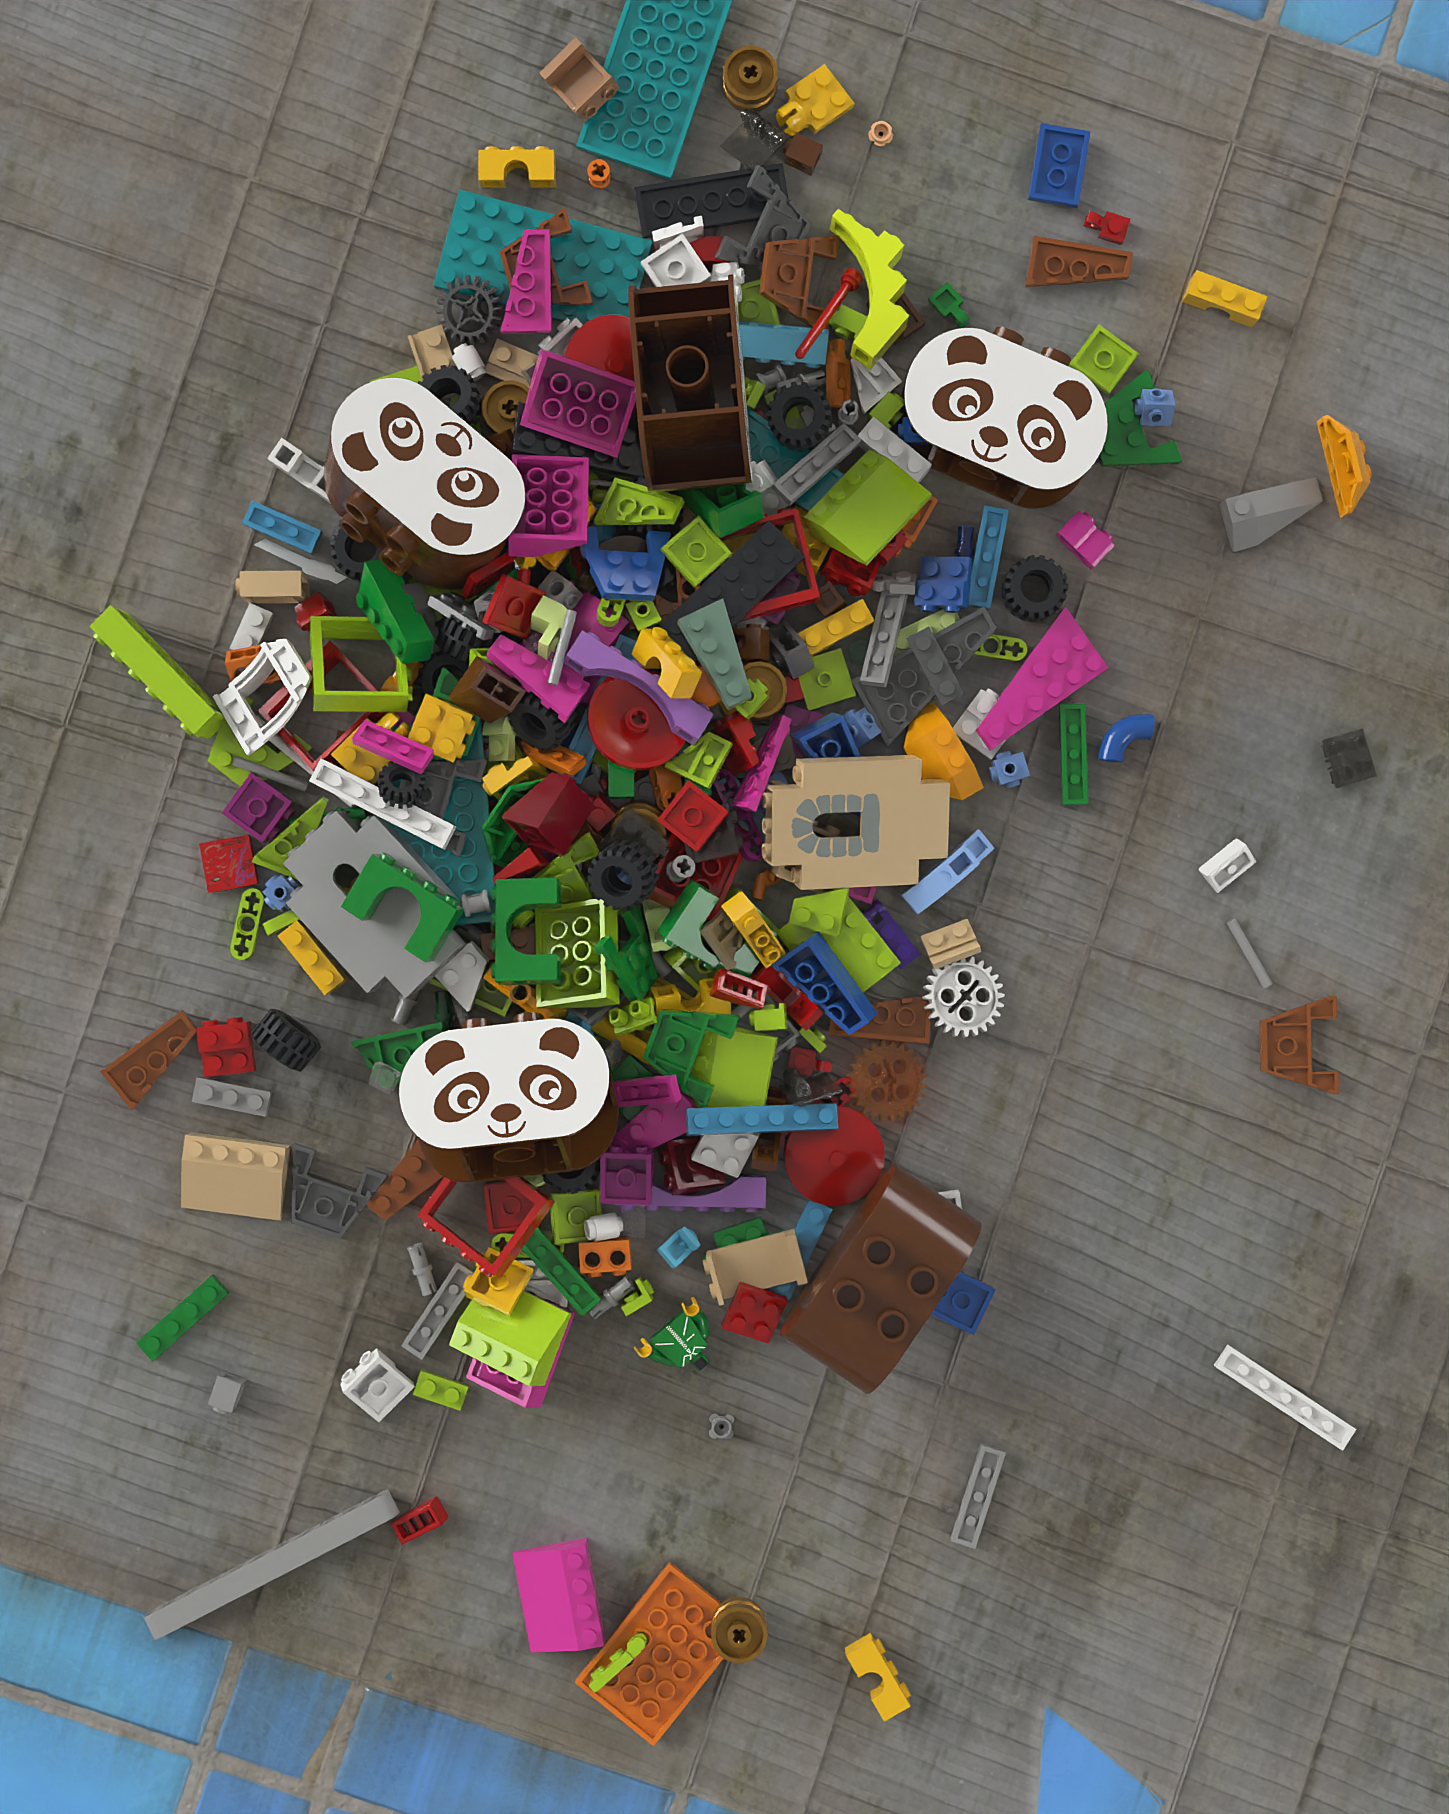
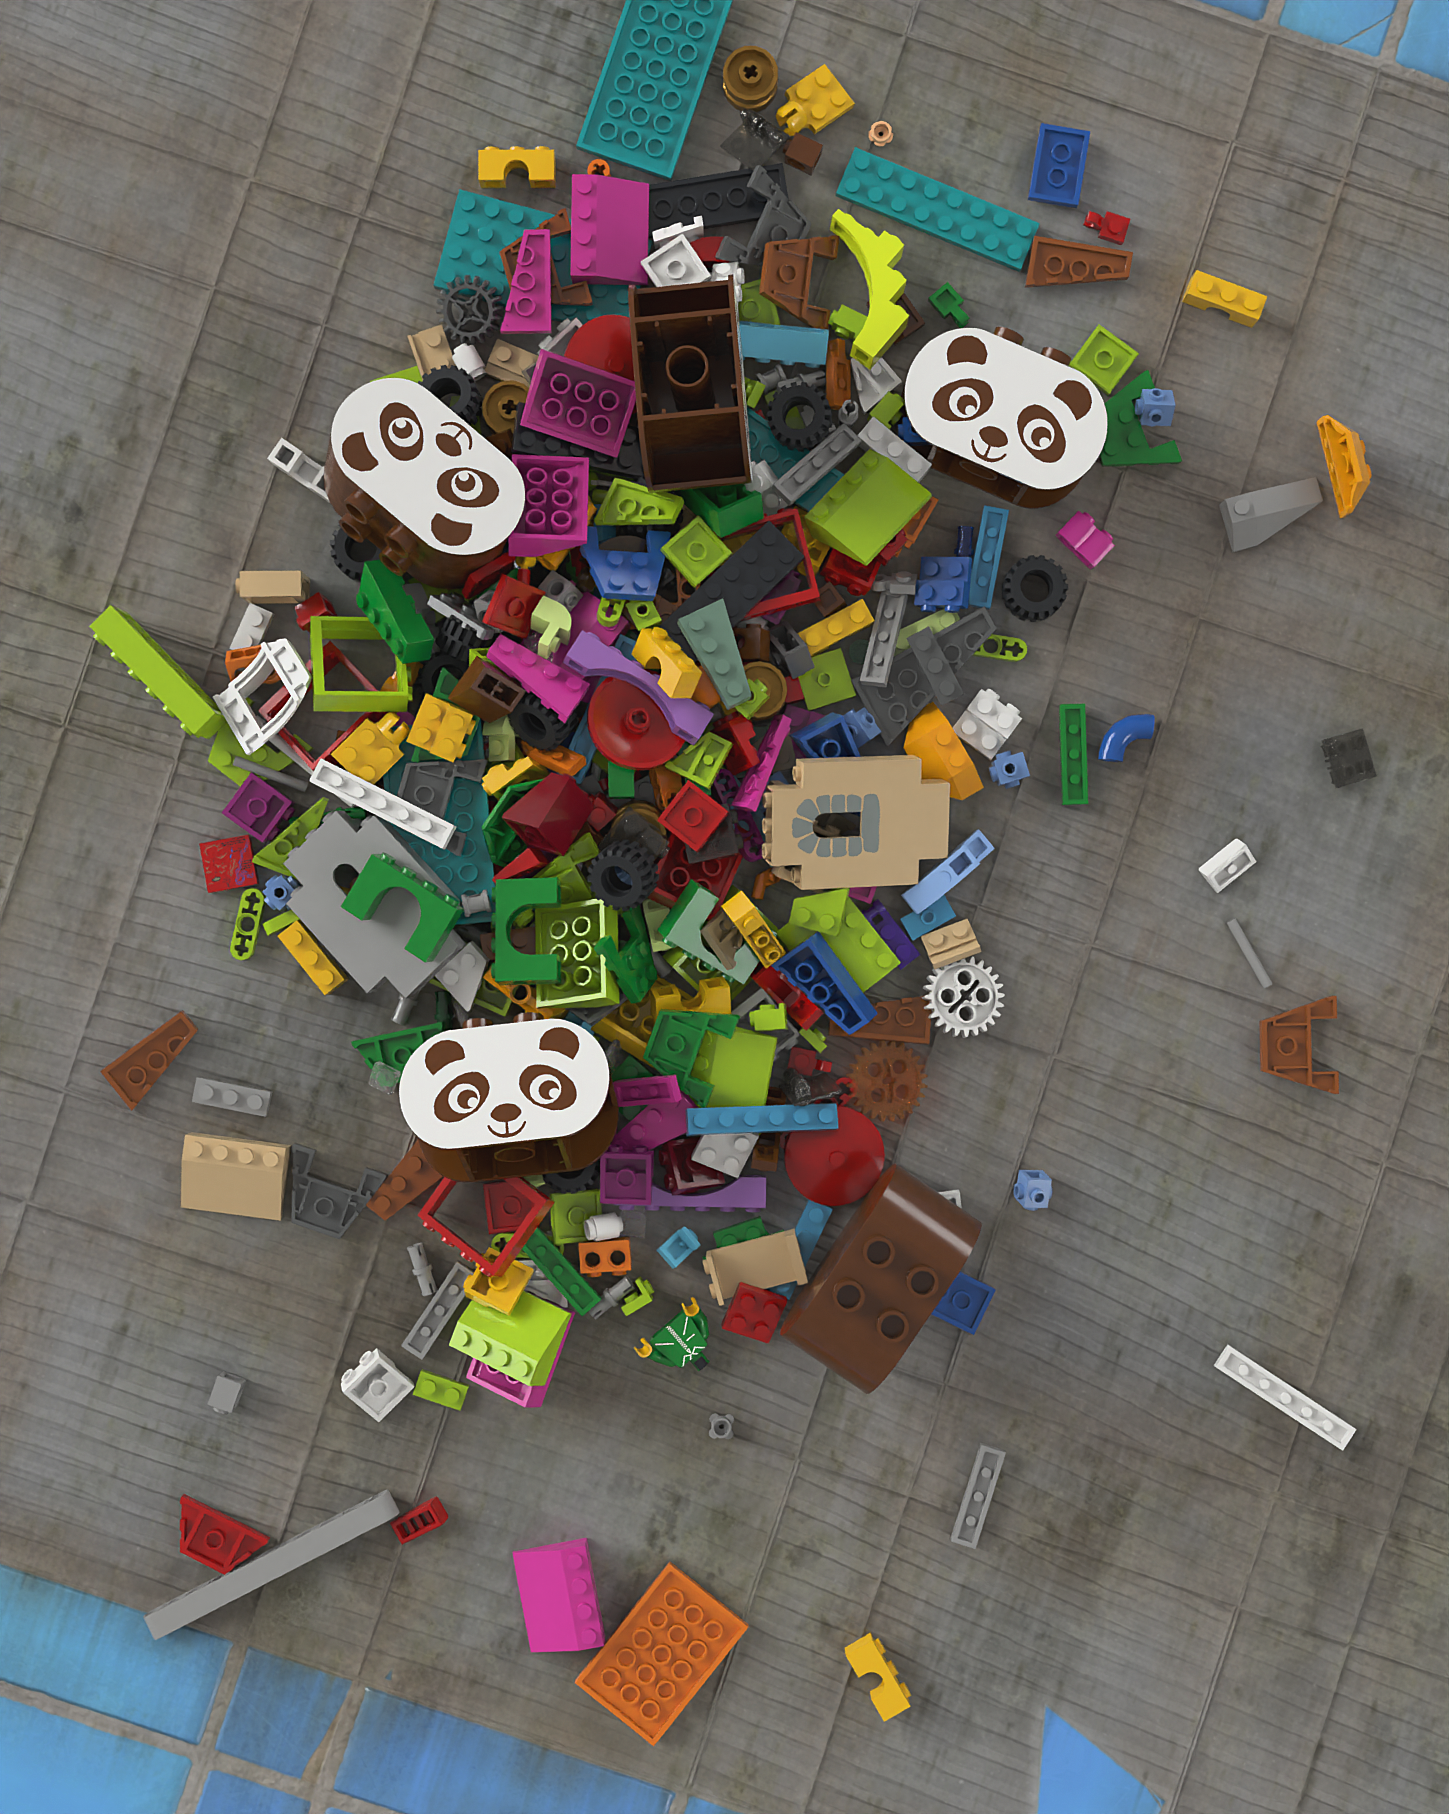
(182, 1317): green plate -> none
(215, 1537): none -> red wing
(226, 1047): red plate -> none
(282, 527): dark azure plate -> none
(286, 1040): black tyre -> none
(309, 566): white sticker -> none
(393, 746): dark pink plate -> none
(400, 795): black tyre -> none
(562, 648): light grey bar -> none
(579, 80): medium nougat panel -> none
(609, 230): none -> dark pink slope
(619, 1661): lime hinge -> none
(635, 1016): lime hips -> none
(686, 865): light grey bush -> none
(727, 994): red slope -> none
(744, 1644): pearl gold wheel -> none
(849, 282): red piece -> none
(928, 919): none -> dark azure plate
(937, 209): none -> teal plate
(1033, 1189): none -> medium blue brick
(1050, 673): dark pink wing -> none

